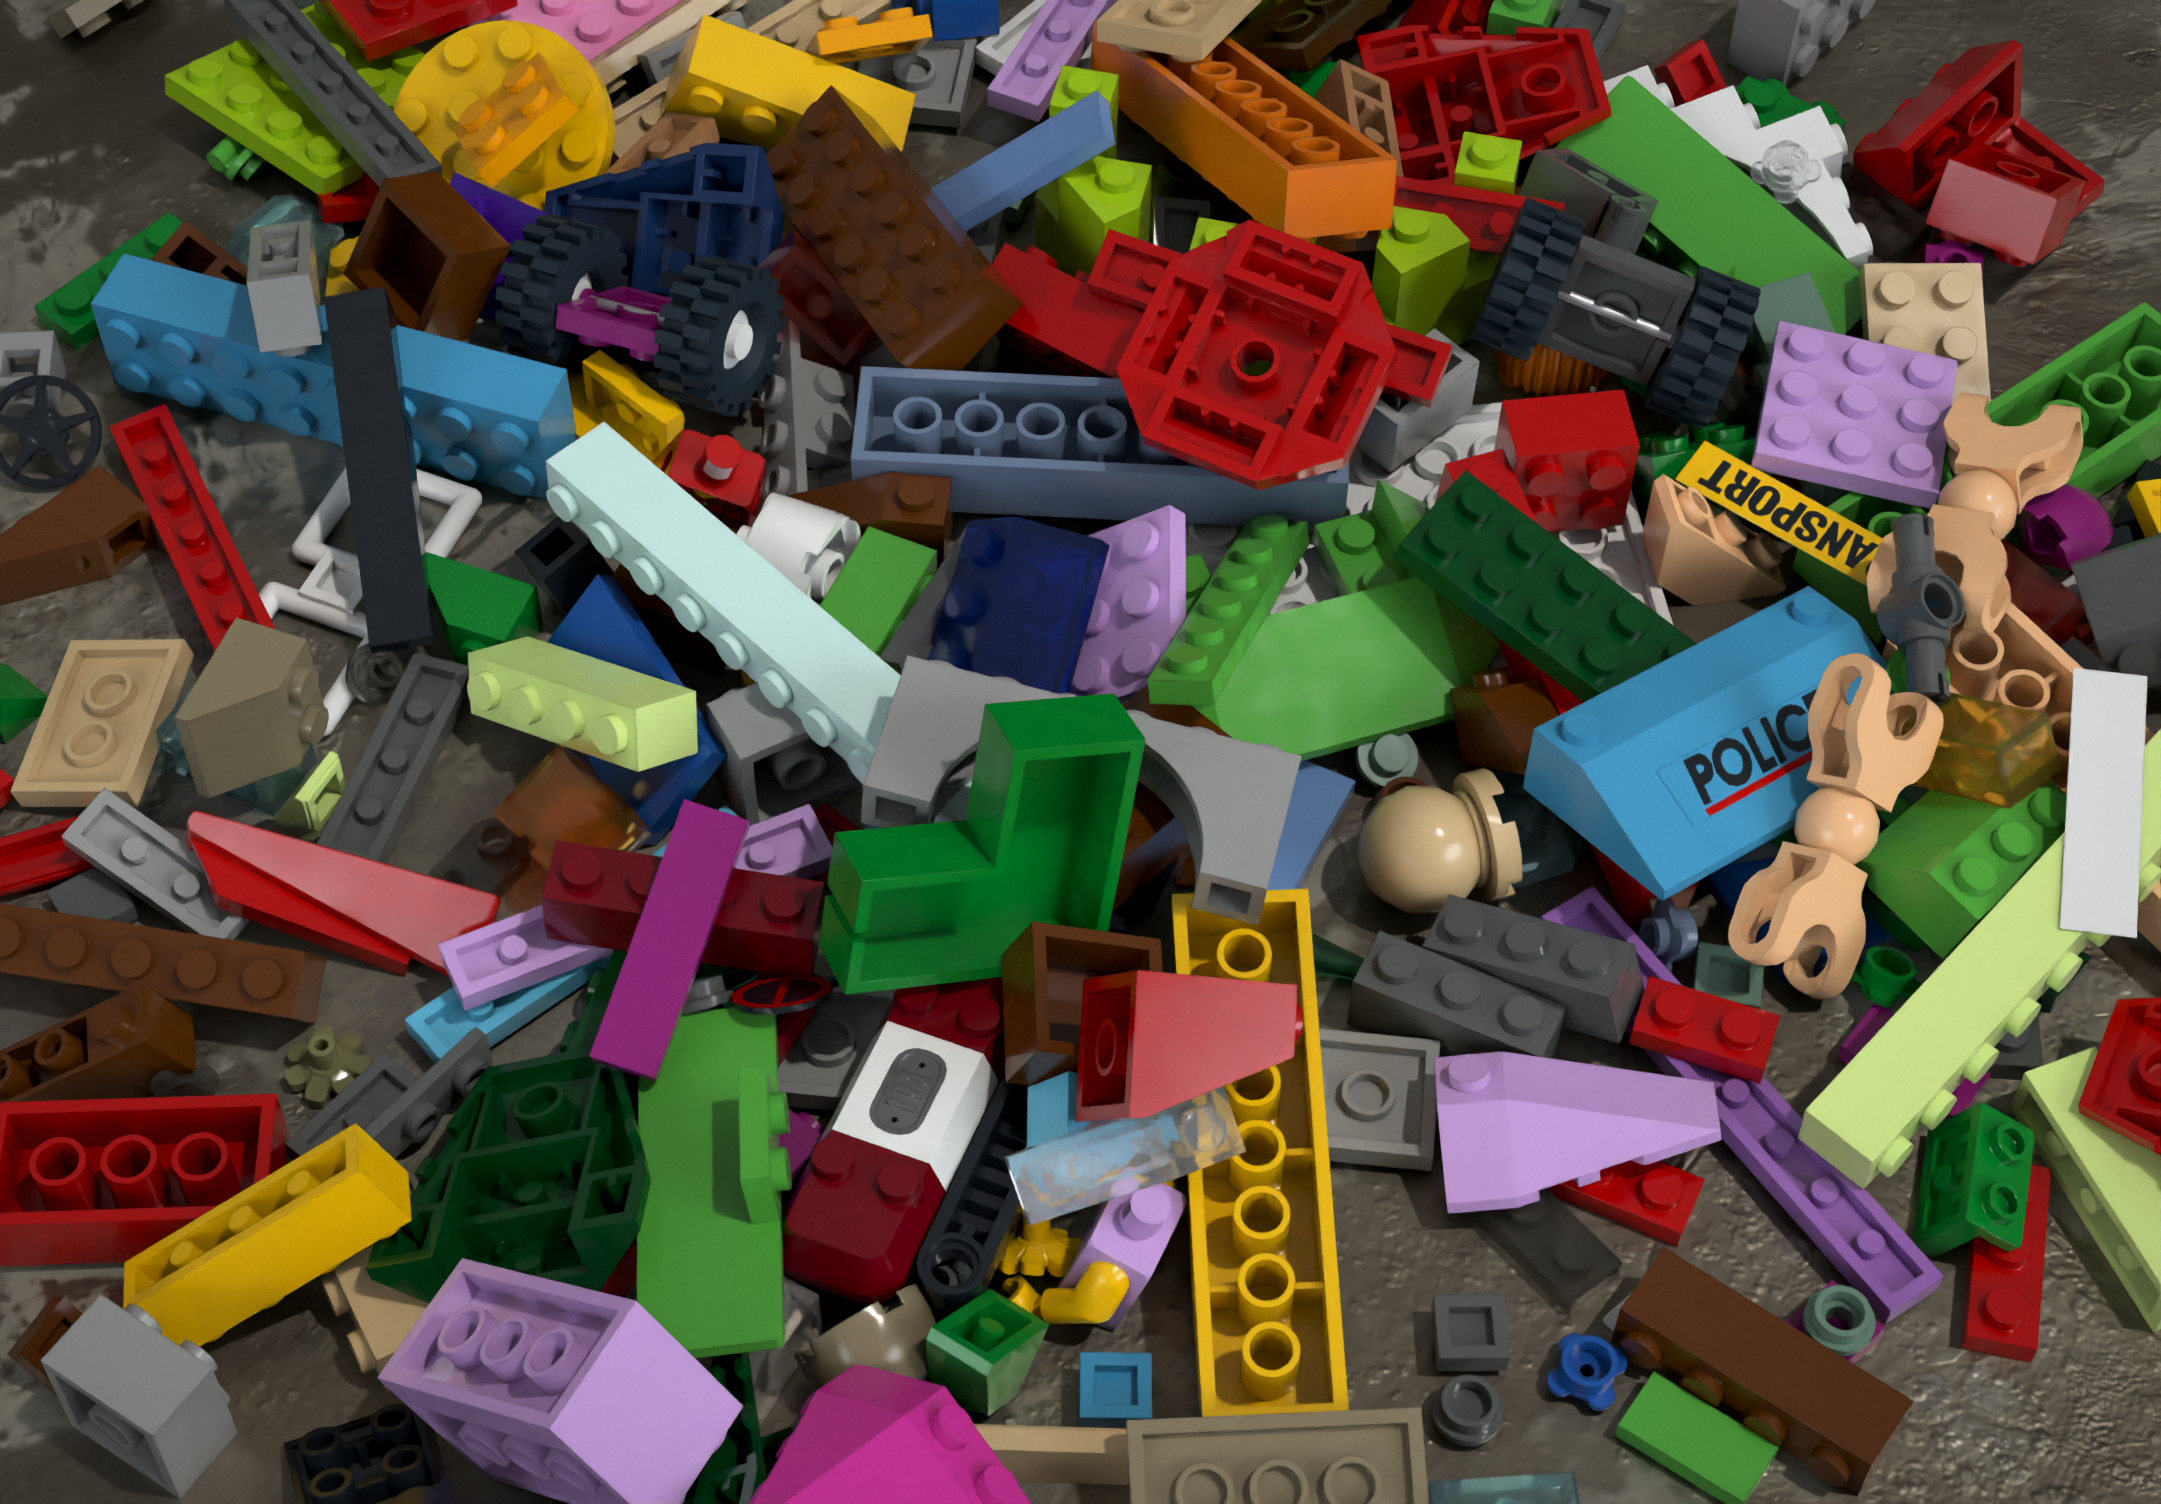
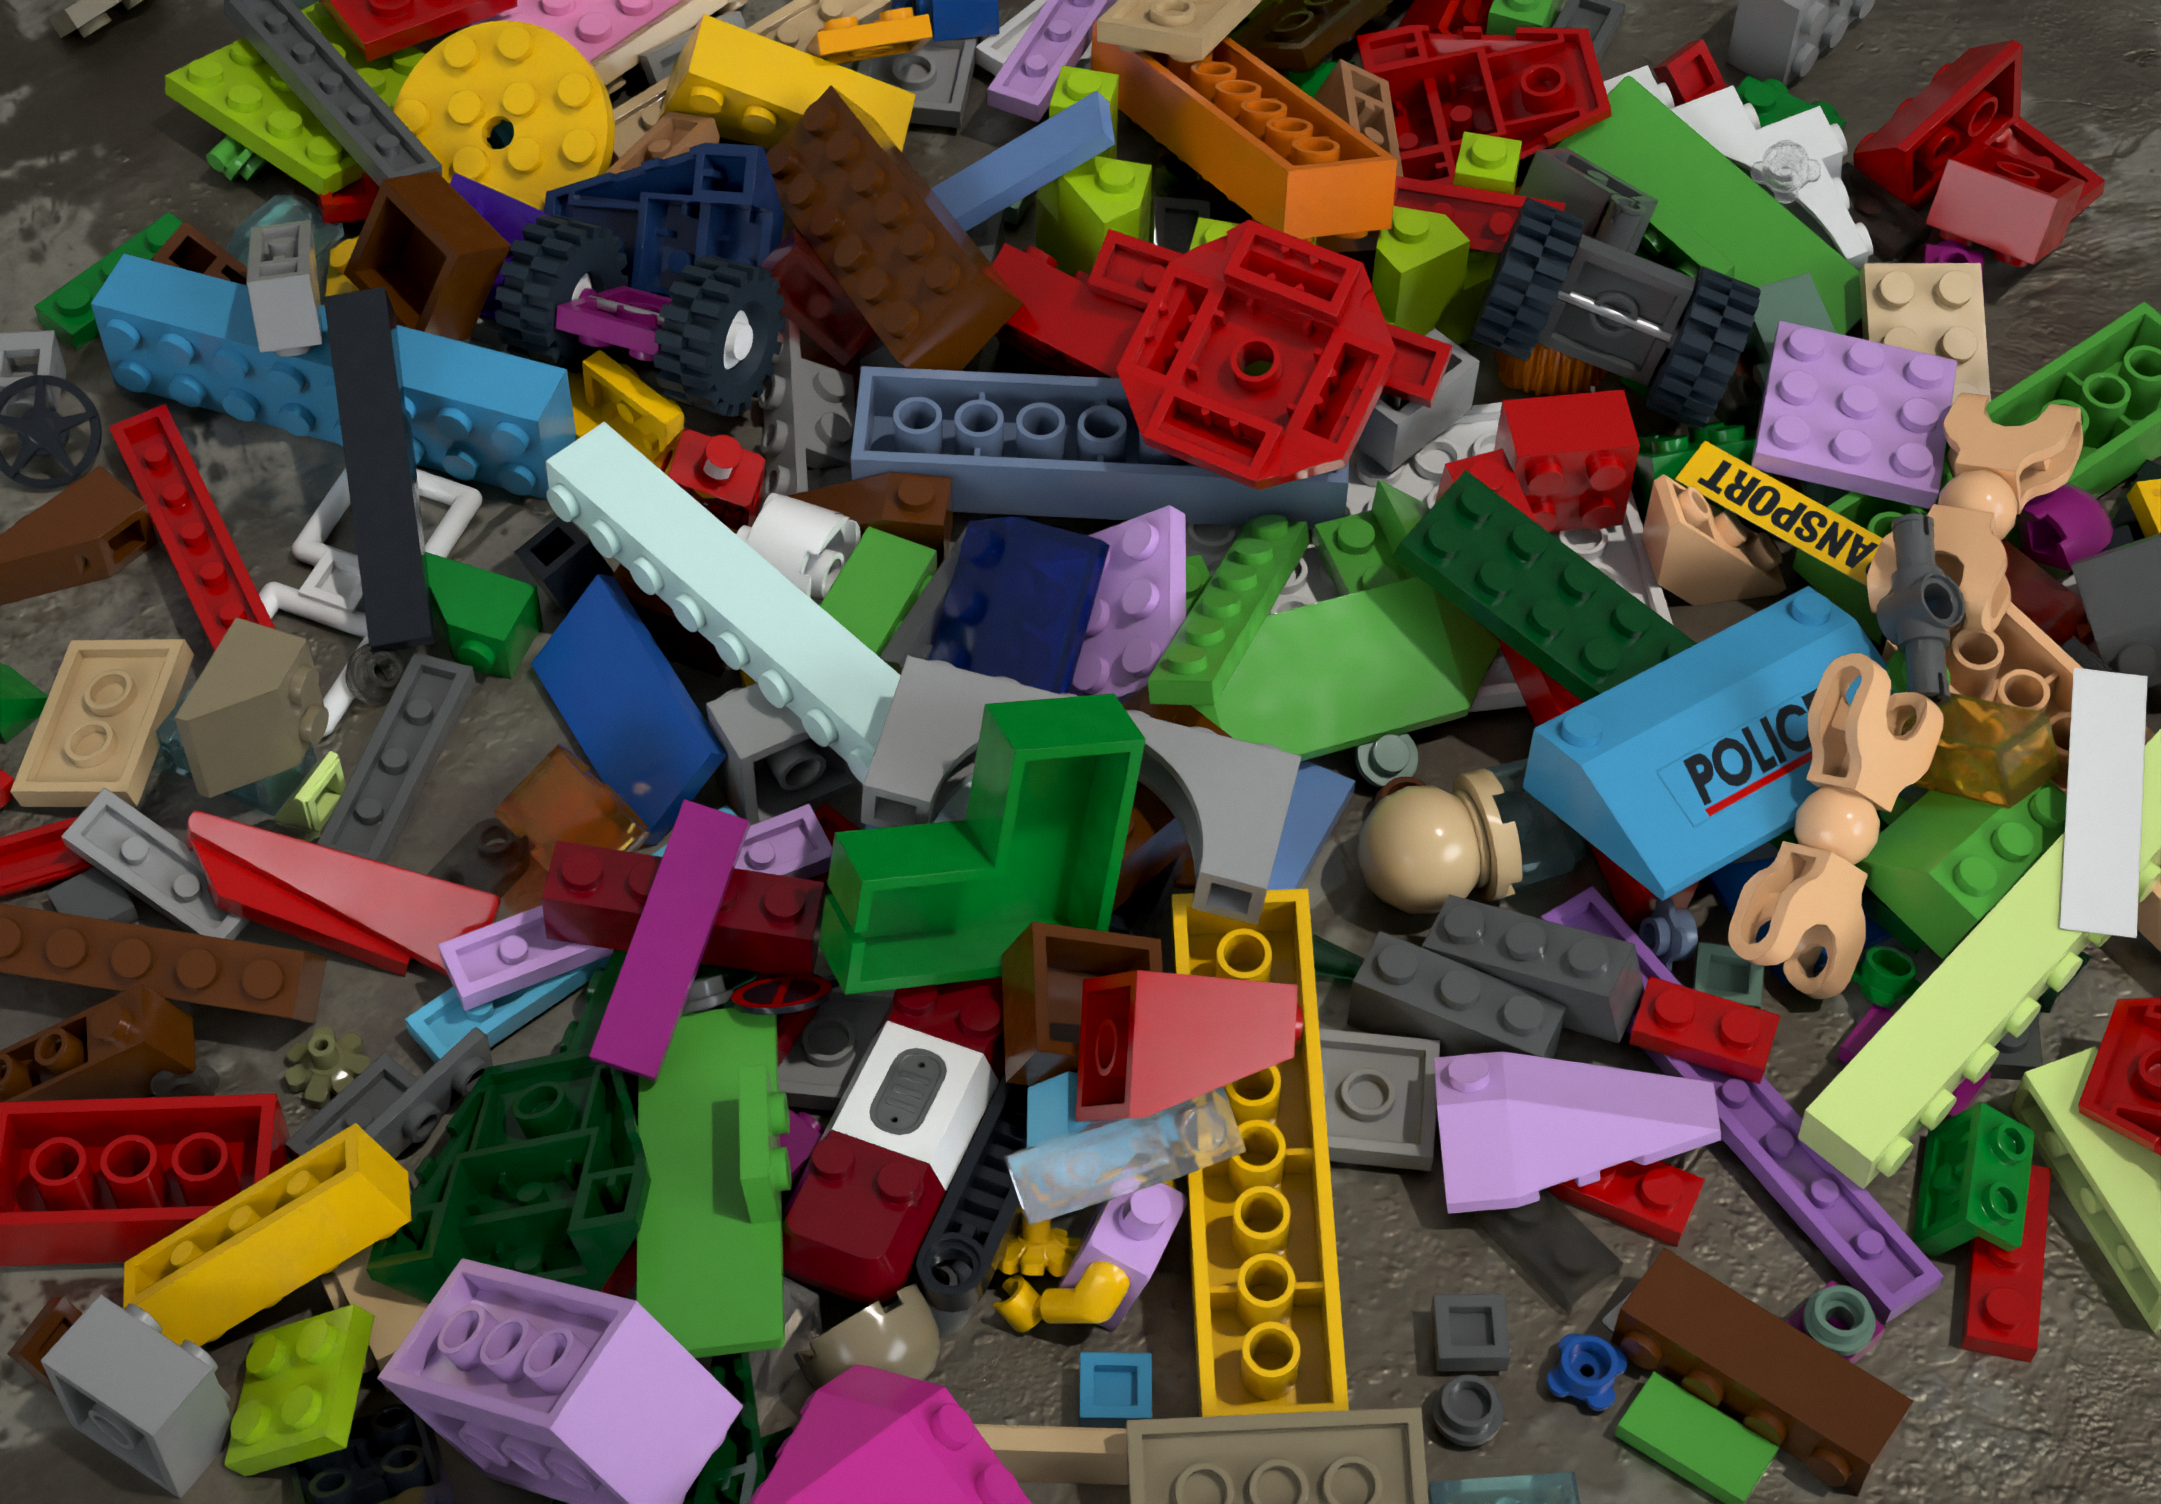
(299, 1391): none -> lime plate
(514, 118): light orange plate -> none
(583, 703): yellowish green brick -> none
(984, 1351): green slope -> none
(1498, 718): reddish brown slope -> none

